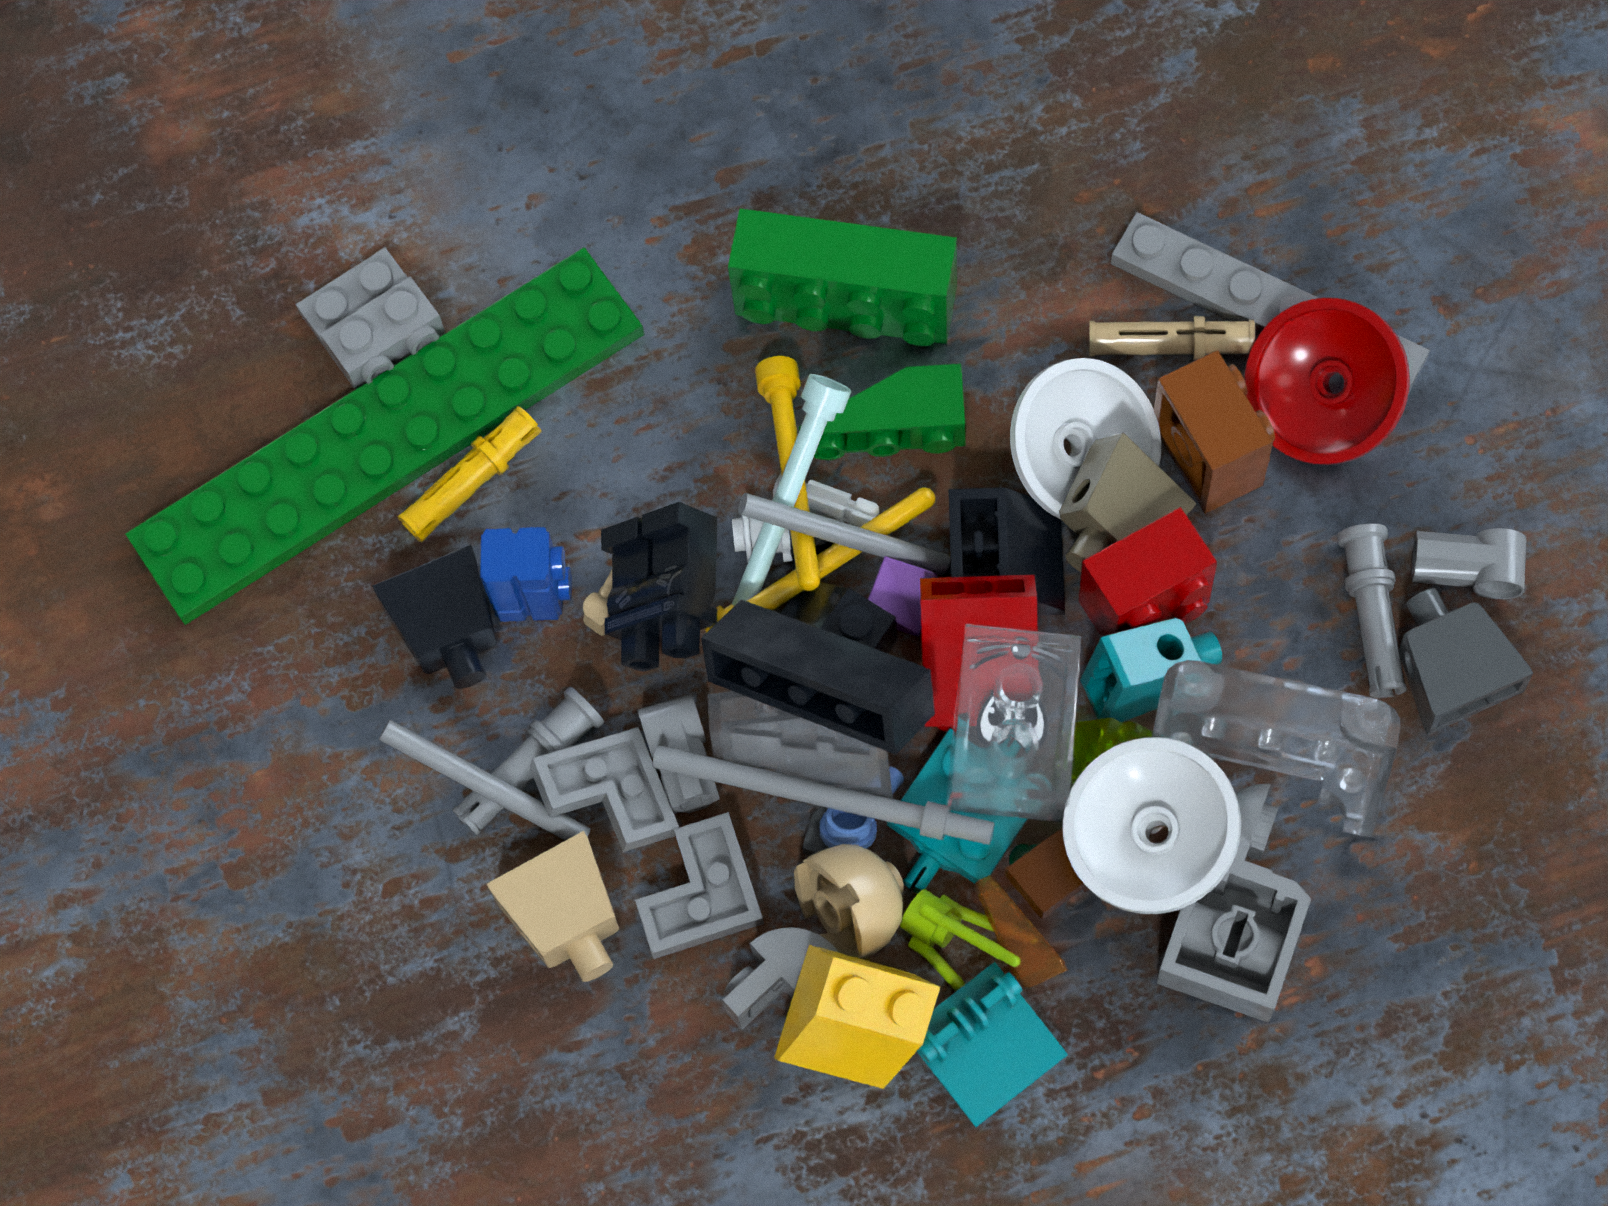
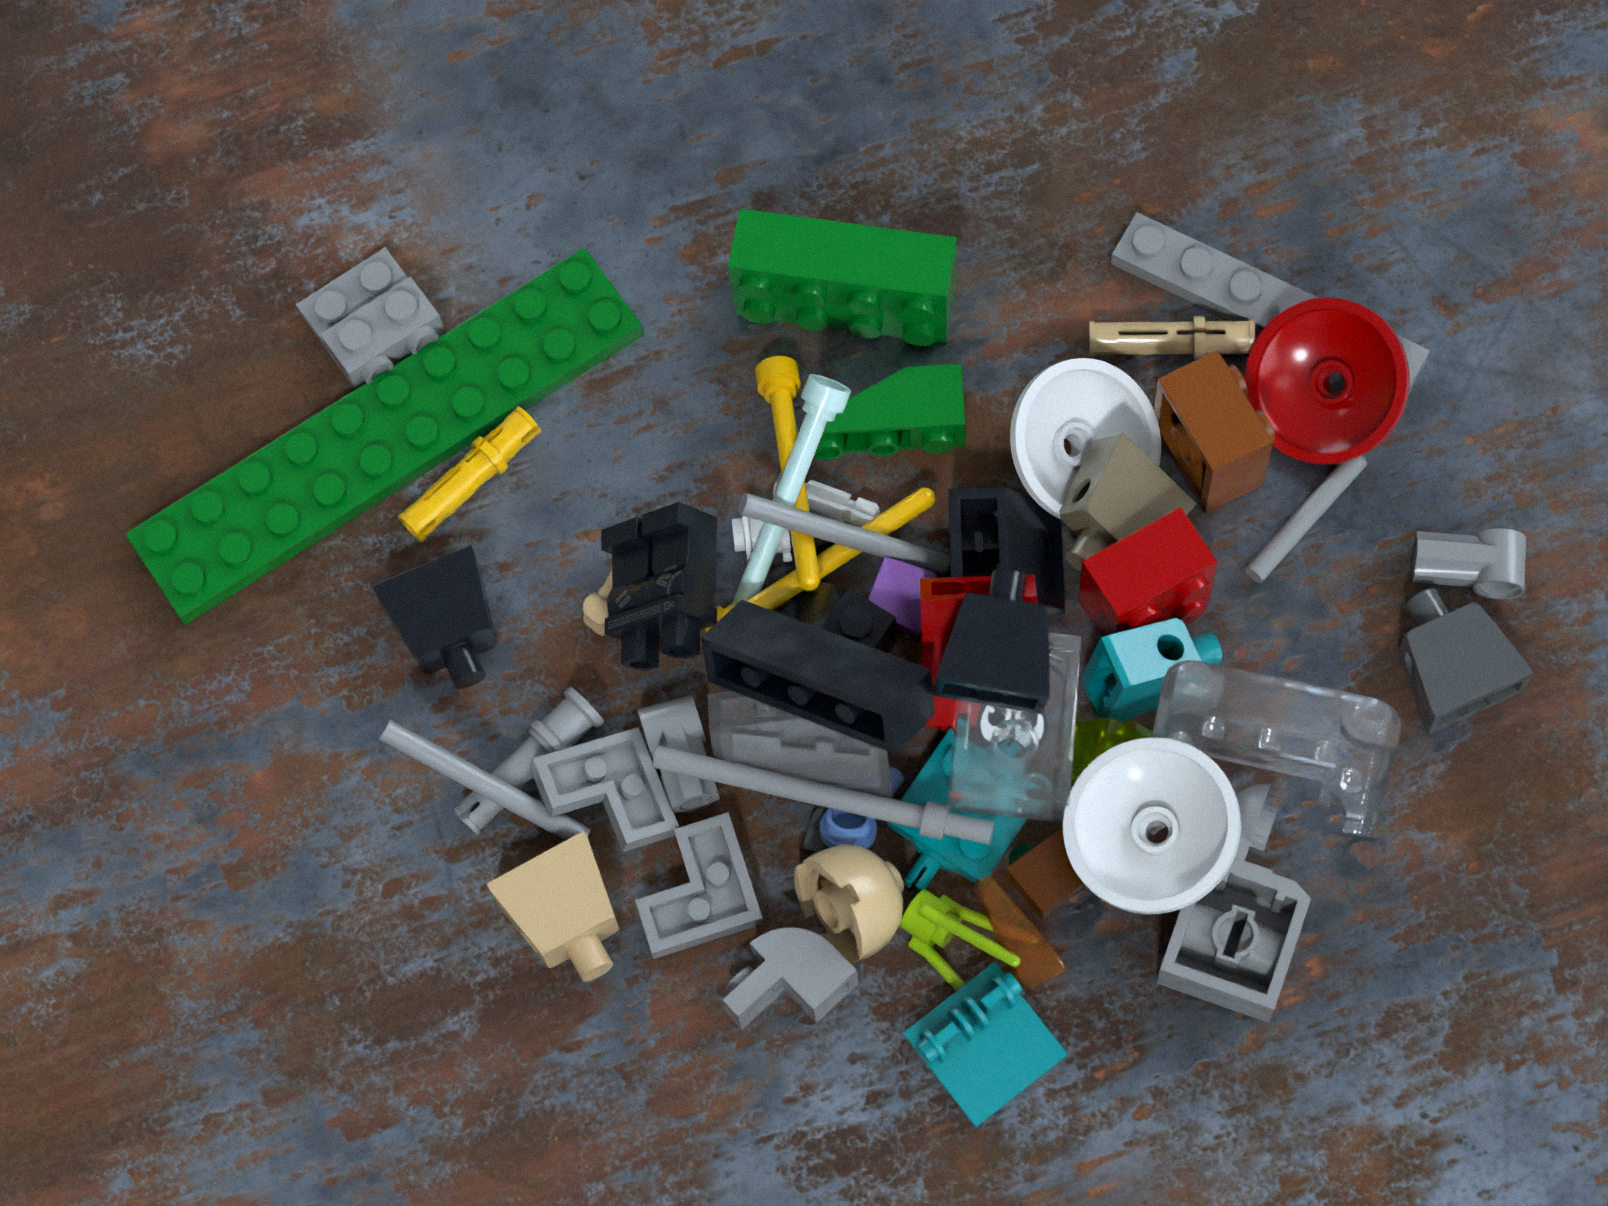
(524, 574): blue brick -> none
(855, 1018): yellow slope -> none
(998, 649): none -> black torso
(1304, 519): none -> light grey bar
(1370, 585): light grey pin -> none

